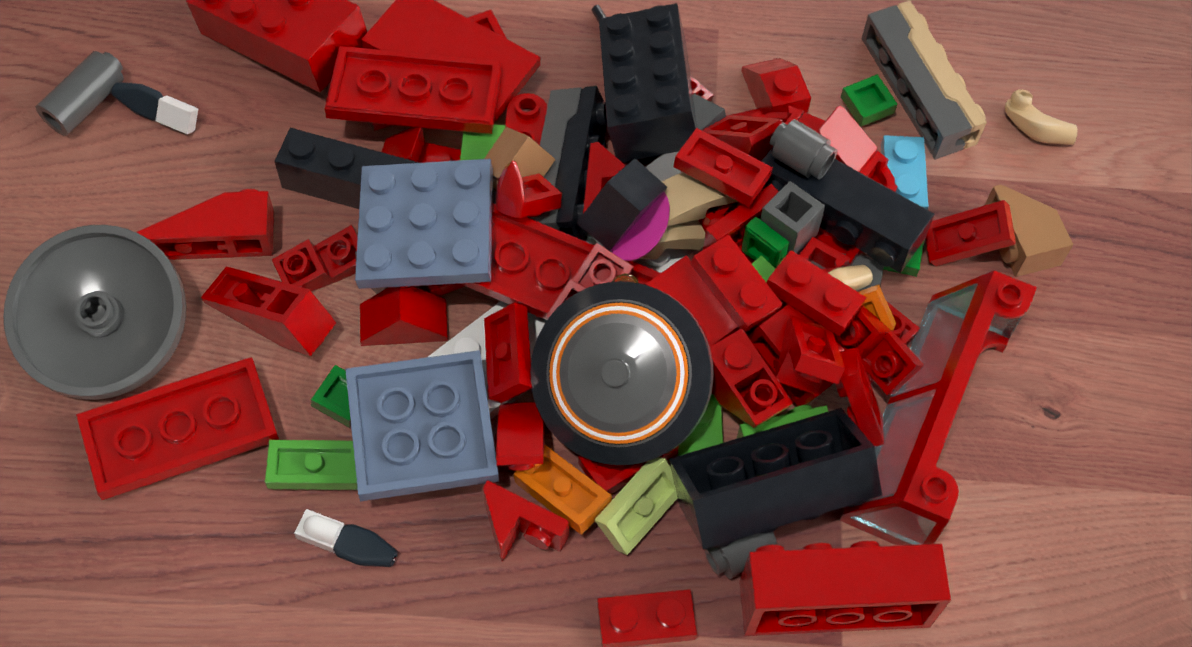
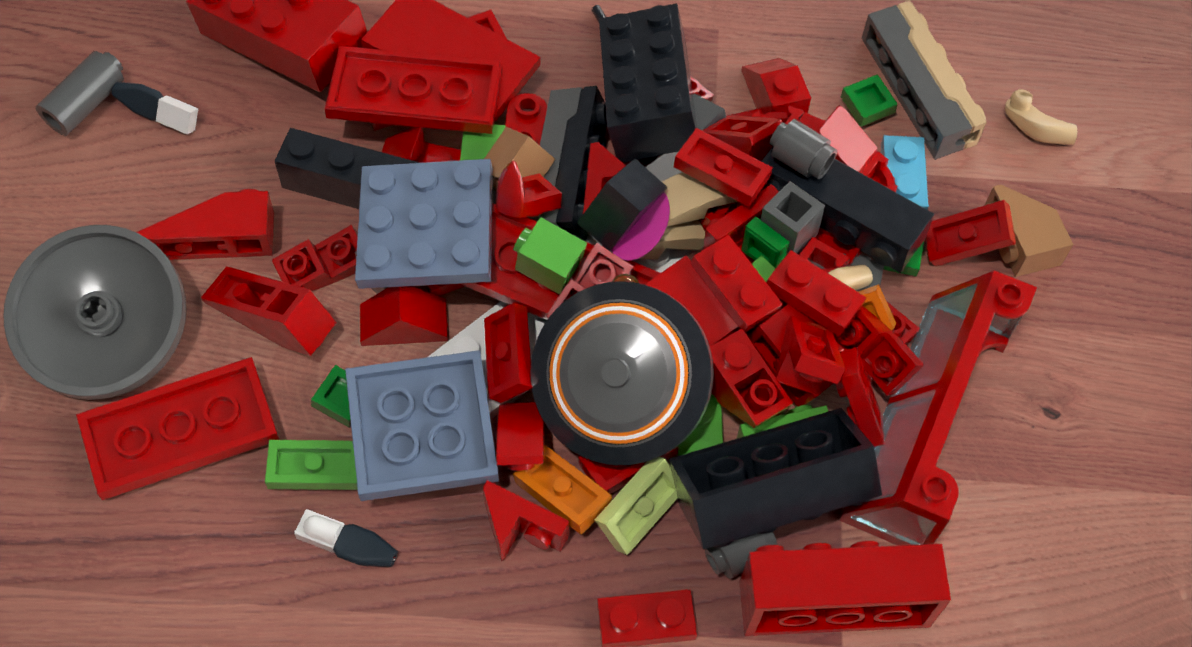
(548, 254): none -> bright green brick

